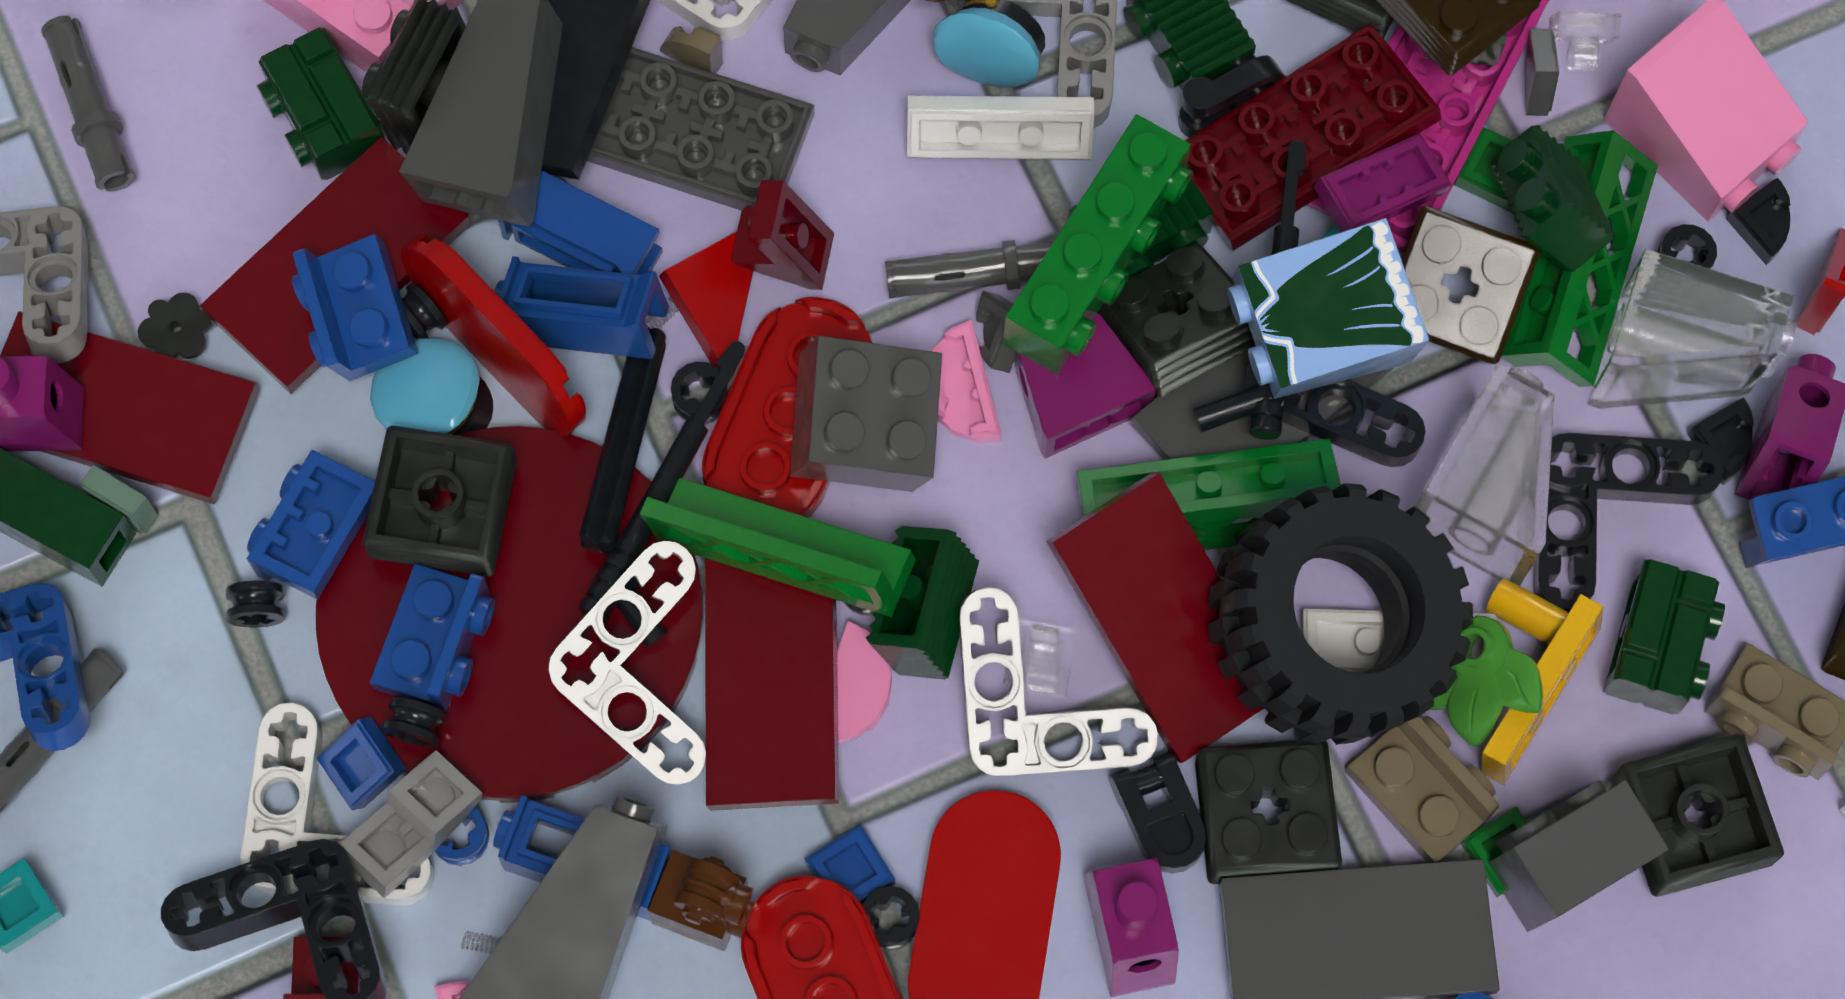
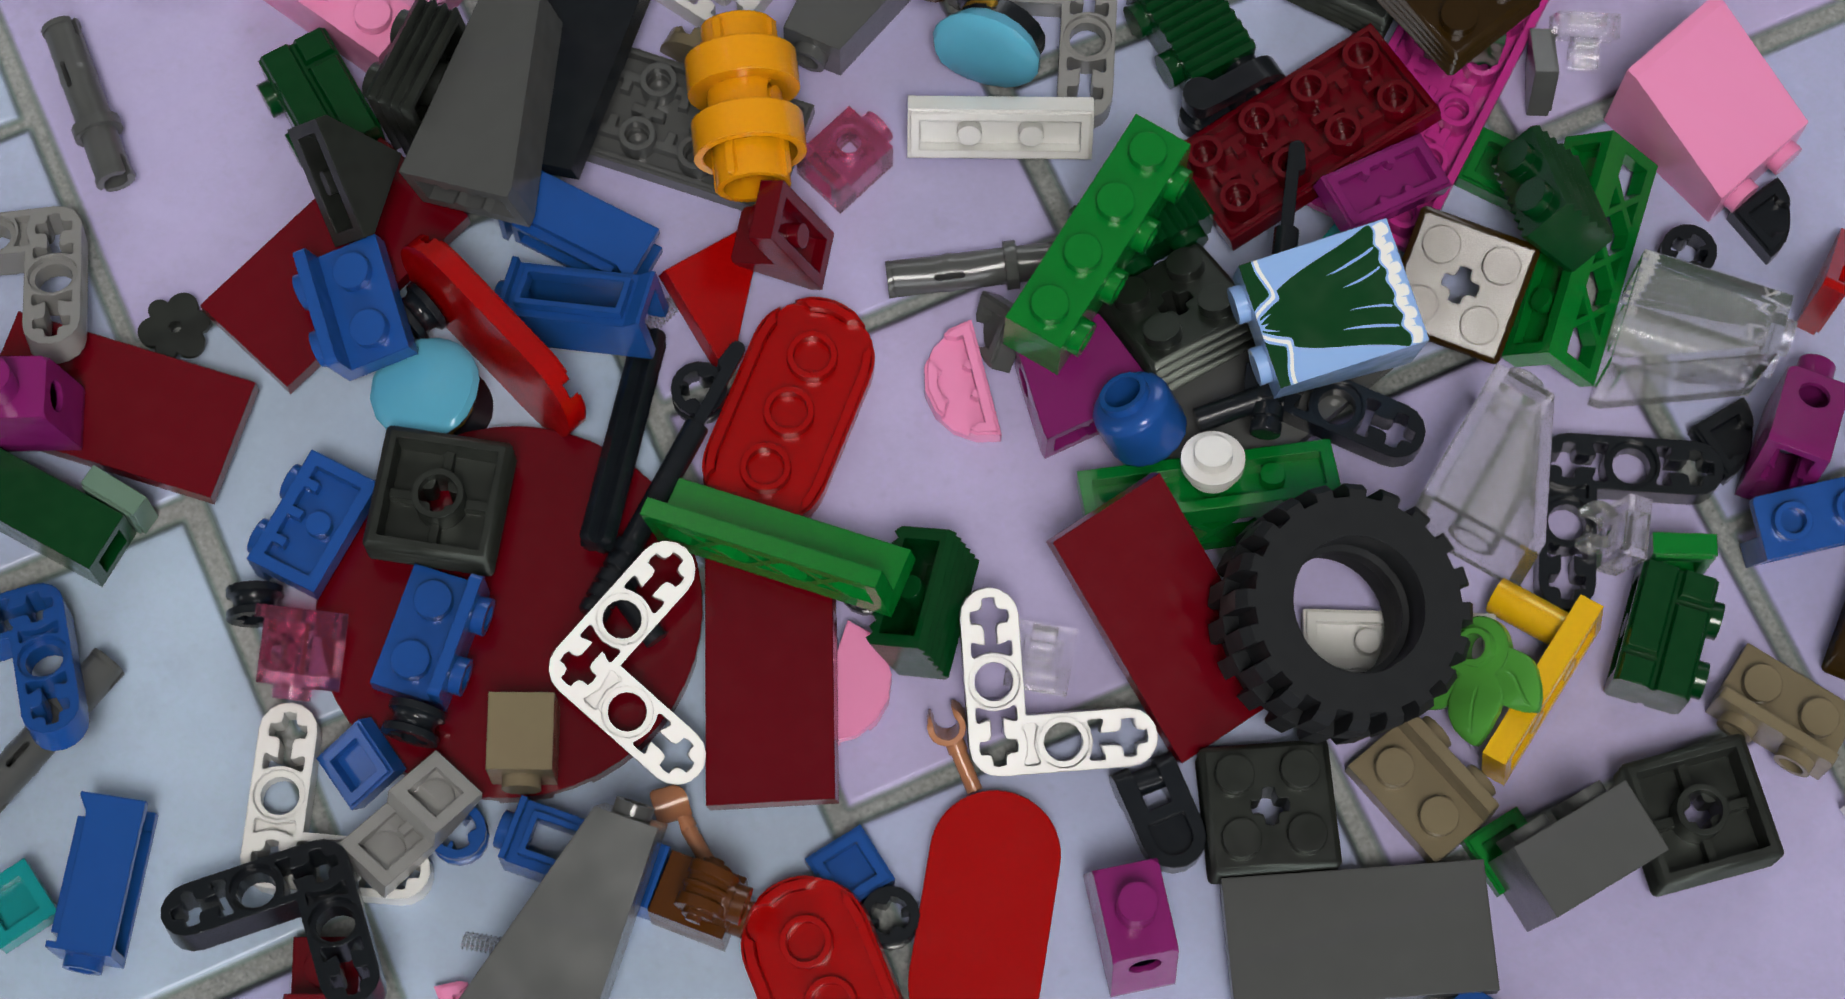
(102, 883): none -> blue window
(300, 650): none -> clear pink brick
(346, 174): none -> pearl dark grey slope
(522, 740): none -> dark tan brick
(673, 805): none -> nougat hand
(744, 87): none -> light orange piece
(843, 175): none -> clear pink brick
(866, 414): dark grey brick -> none
(955, 745): none -> nougat hand
(1139, 418): none -> blue head
(1212, 461): none -> white plate
(1621, 533): none -> clear tile
(1684, 550): none -> green tile

